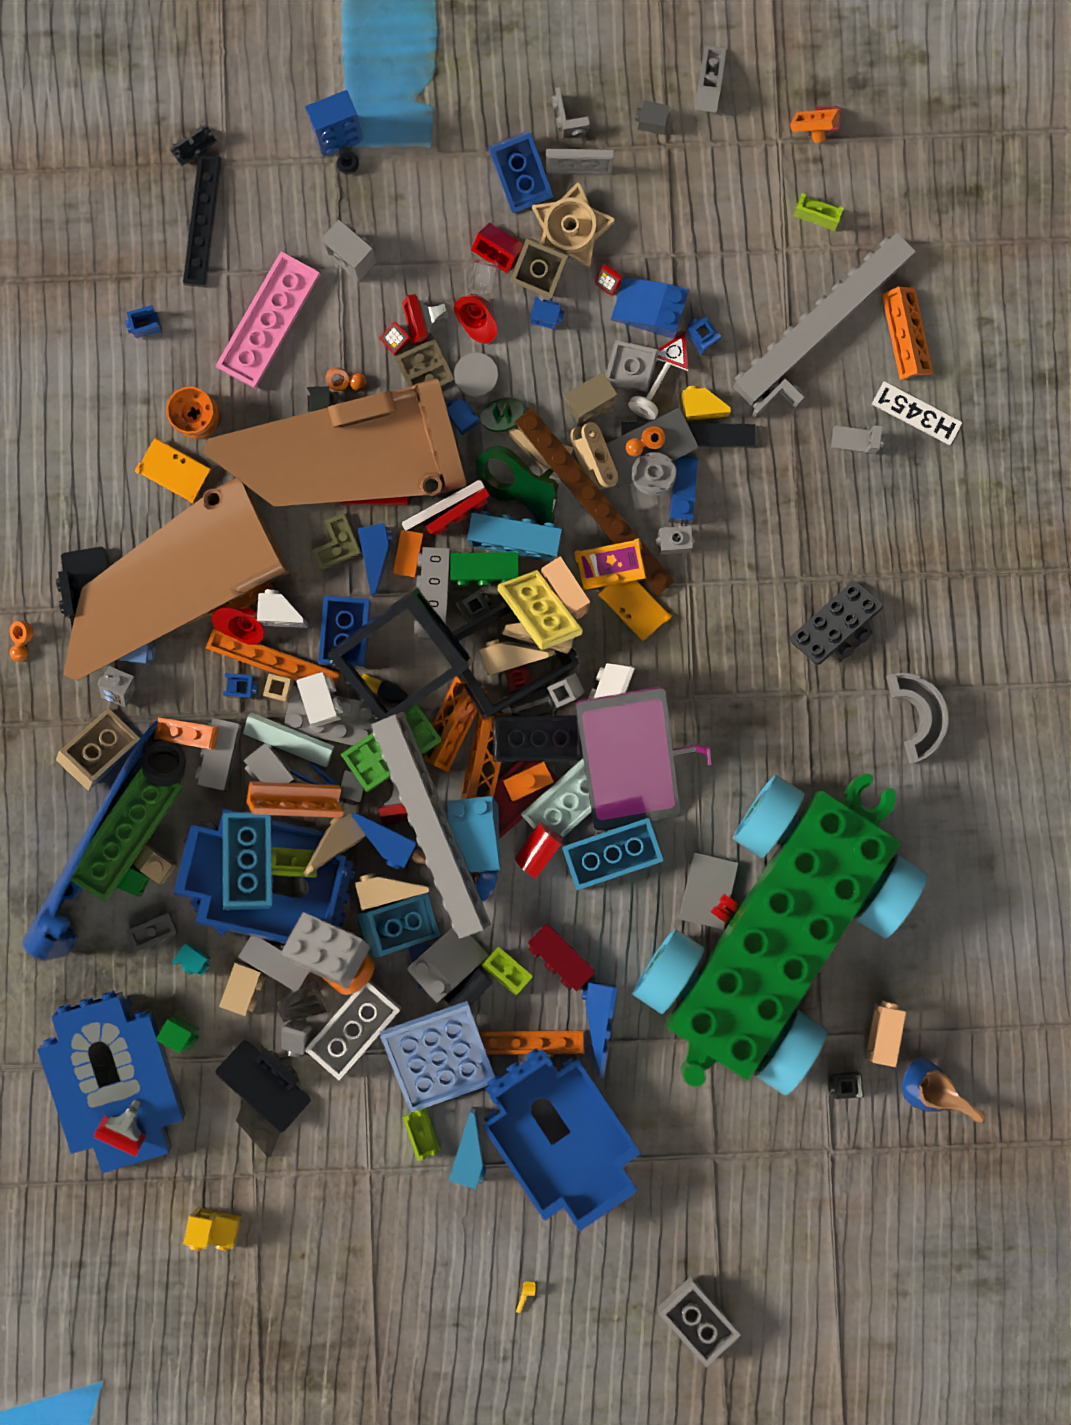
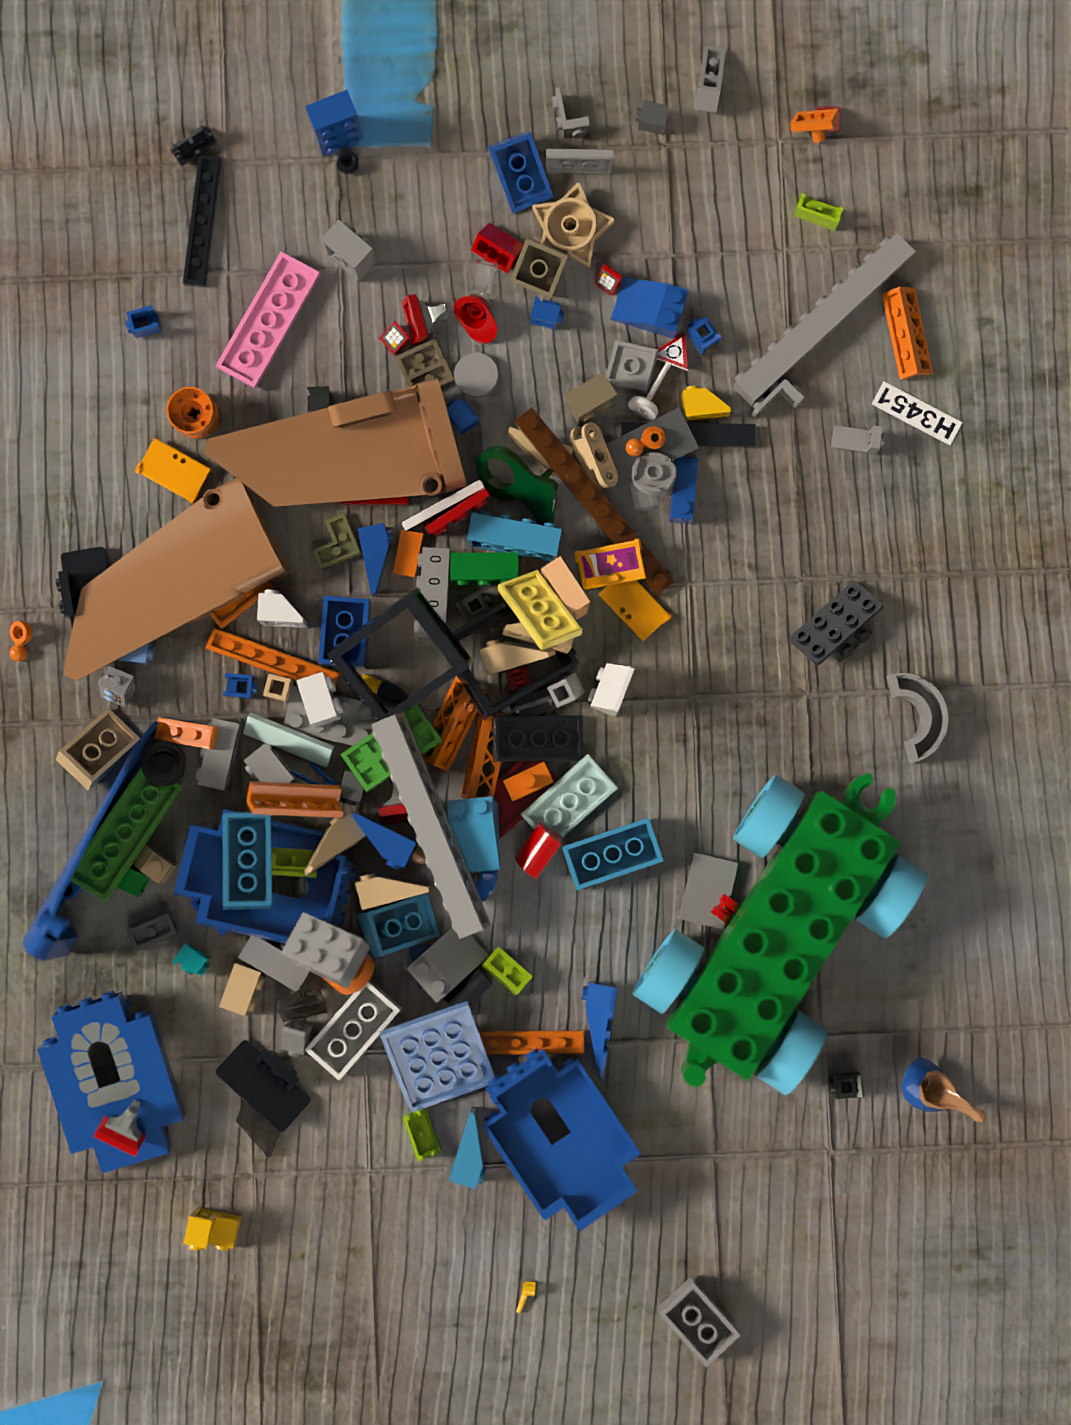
(178, 1034): green brick -> none
(239, 624): red piece -> none
(356, 381): orange plate -> none
(501, 414): dark green piece -> none
(560, 957): dark red brick -> none
(630, 757): magenta piece -> none
(668, 546): light grey head -> none
(885, 1034): light nougat window -> none

